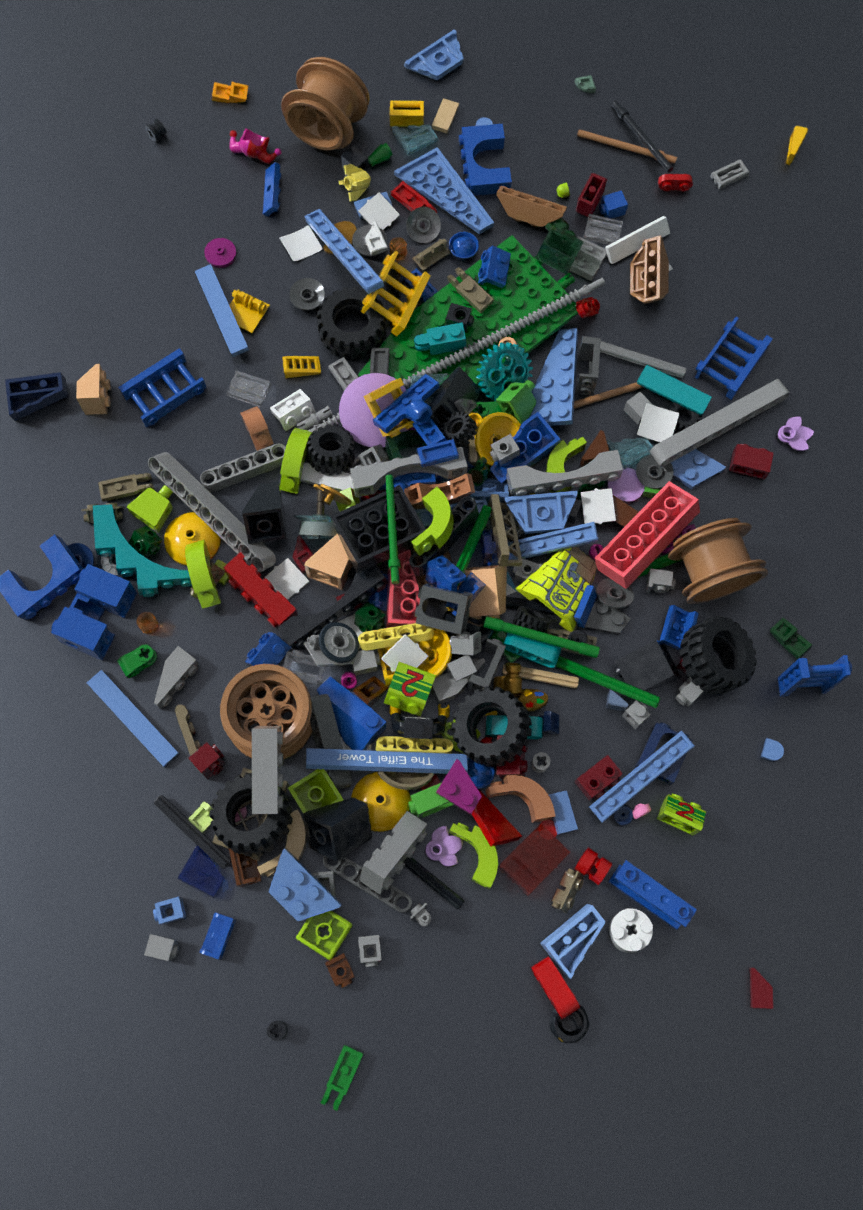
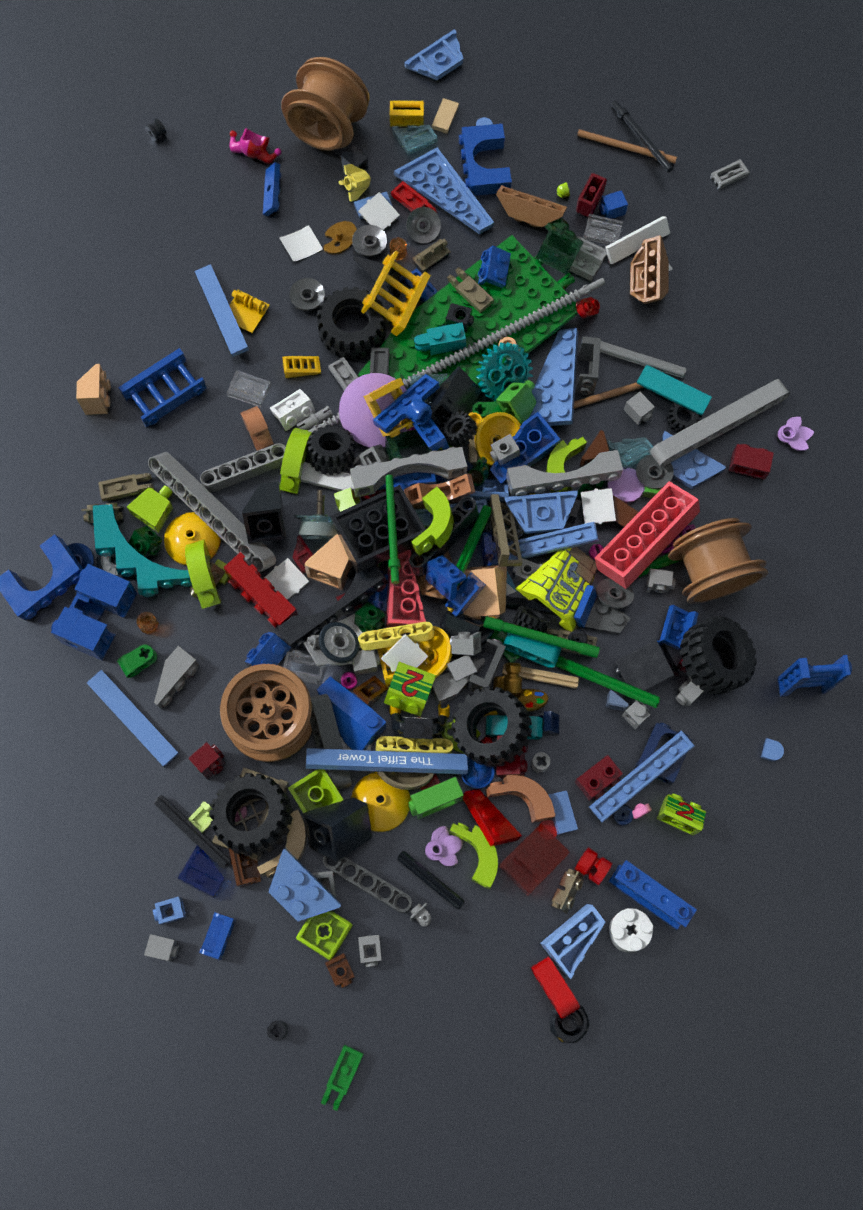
(33, 393): dark blue wedge -> none
(187, 728): dark tan hinge -> none
(220, 252): magenta piece -> none
(229, 94): light orange slope -> none
(266, 769): light grey wedge -> none
(332, 494): pearl gold piece -> none
(344, 251): medium blue tile -> none
(375, 240): white tile -> none
(380, 154): green cone -> none
(394, 850): light grey wedge -> none
(437, 453): blue tile -> none
(459, 788): magenta wing -> none
(462, 599): dark grey panel -> none
(463, 245): blue hat -> none
(465, 405): flat silver tile -> none
(586, 84): sand green tile -> none
(657, 423): white sticker -> none
(675, 182): red plate -> none
(742, 372): blue fence -> none
(760, 991): dark red tile -> none
(789, 638): dark green slope -> none
(796, 139): yellow slope -> none

